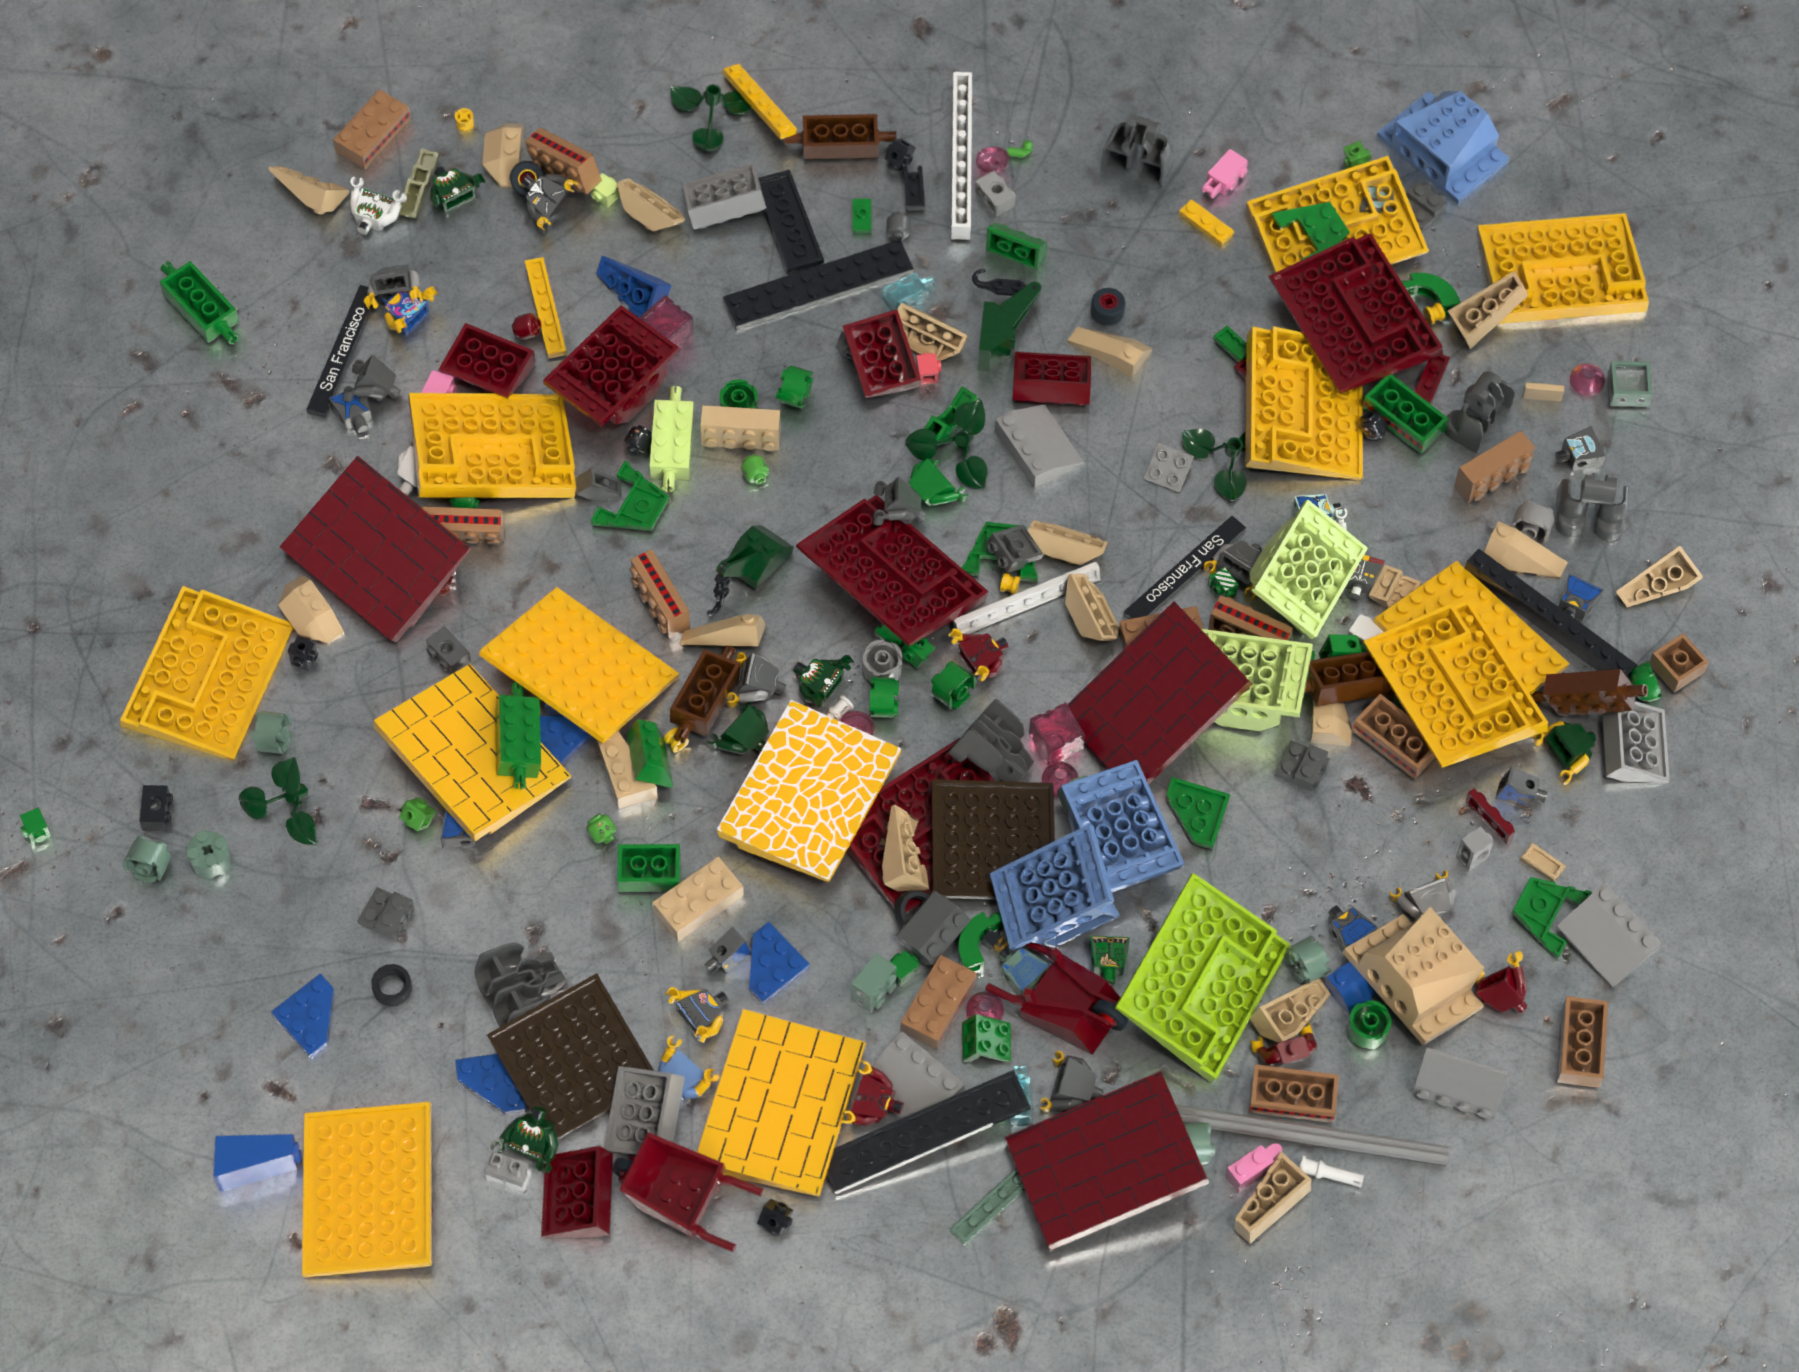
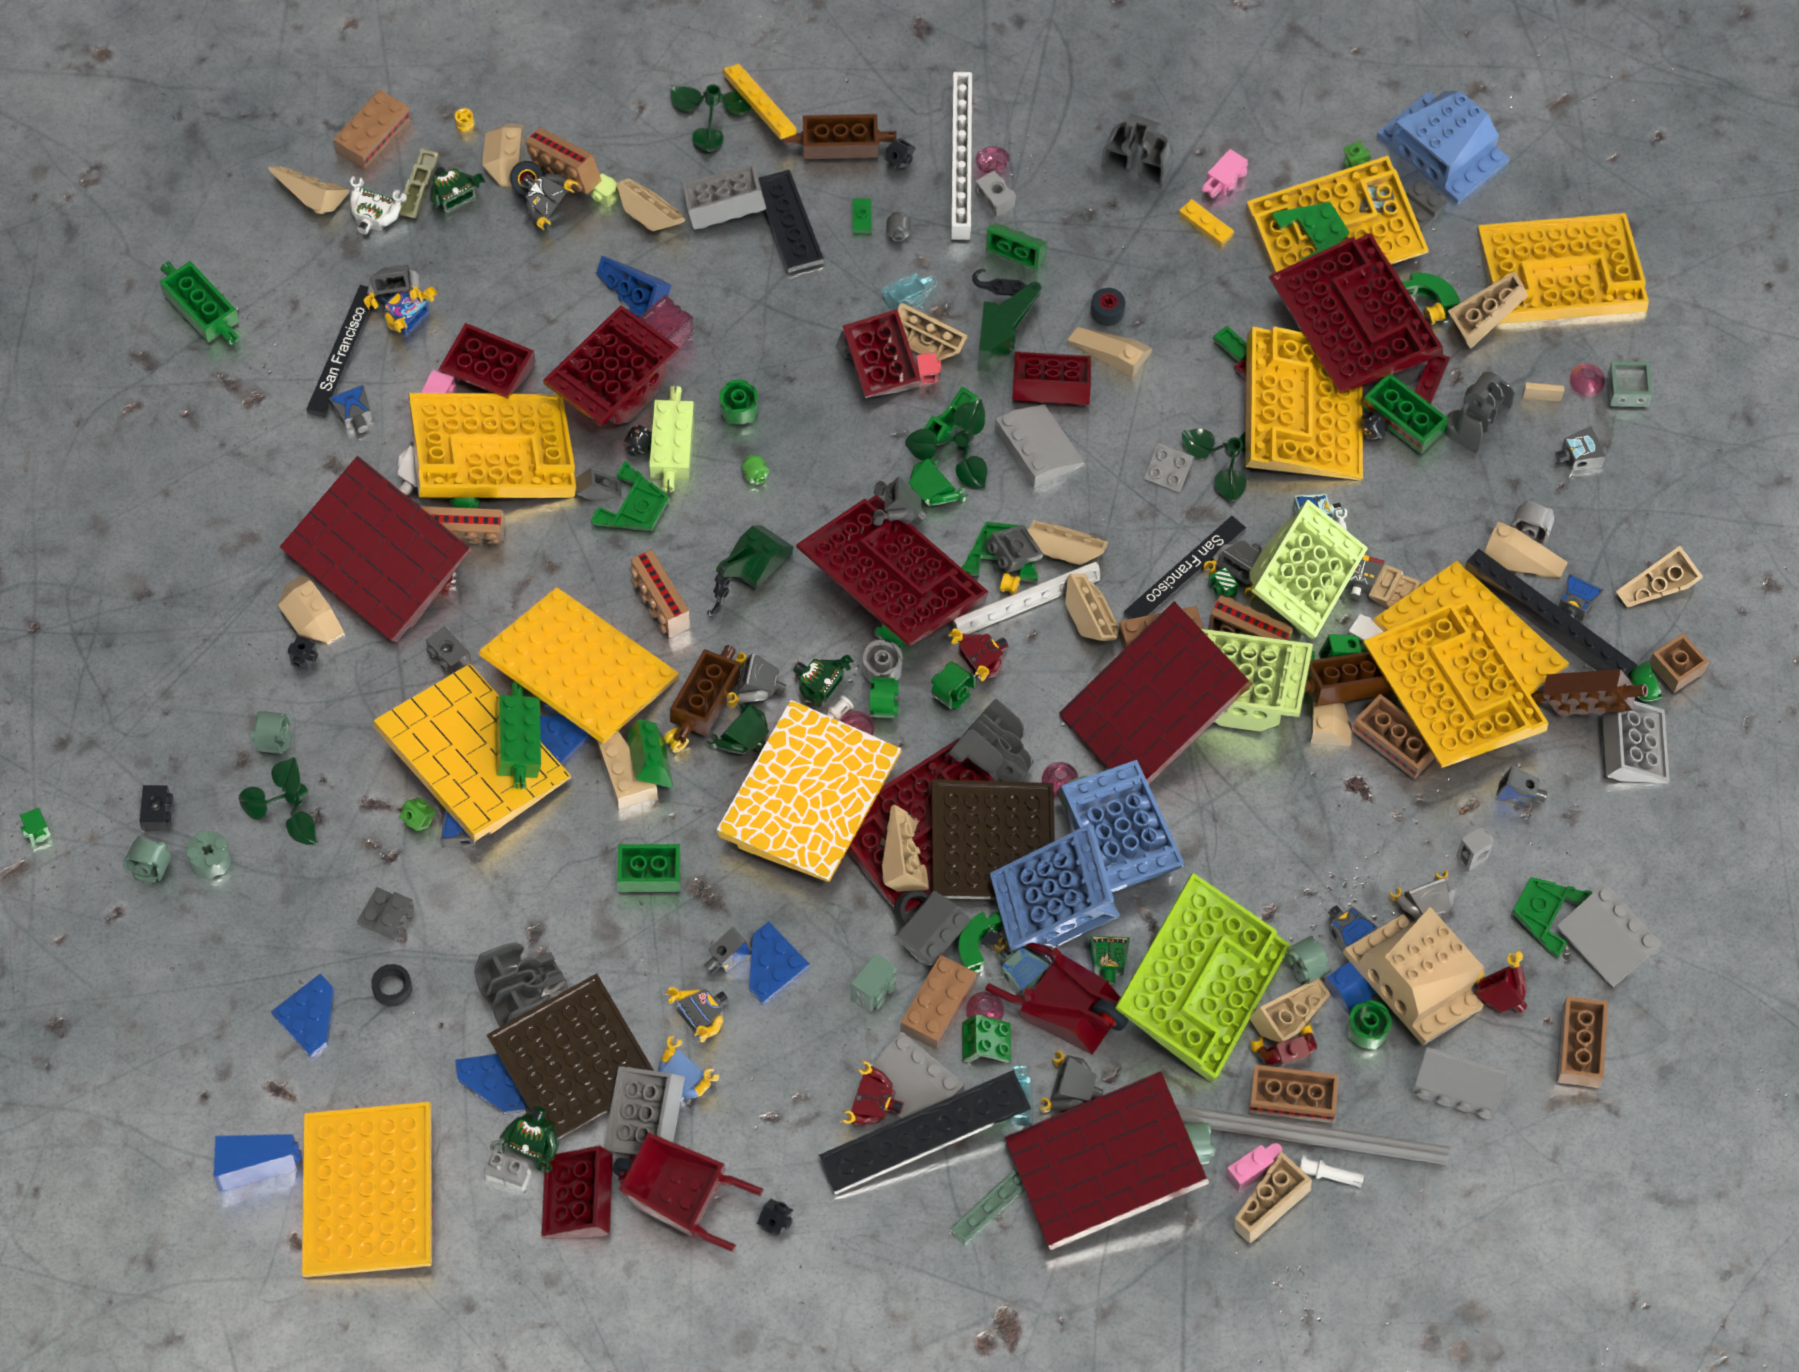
(207, 673): yellow slope -> none
(373, 381): dark grey torso -> none
(526, 326): dark red head -> none
(545, 307): yellow plate -> none
(601, 828): bright green head -> none
(698, 899): tan brick -> none
(734, 631): tan wedge -> none
(740, 428): tan brick -> none
(781, 1102): yellow slope -> none
(795, 386): green brick -> none
(818, 284): black plate -> none
(906, 967): green brick -> none
(914, 189): black hinge -> none
(918, 652): green brick -> none
(1022, 151): bright green arm -> none
(1056, 734): clear pink piece -> none
(1198, 810): green plate -> none
(1302, 765): dark grey plate -> none
(1490, 815): dark red plate -> none
(1494, 467): medium nougat brick -> none
(1543, 862): tan tile -> none
(1570, 744): dark green torso -> none
(1608, 518): dark grey piece -> none

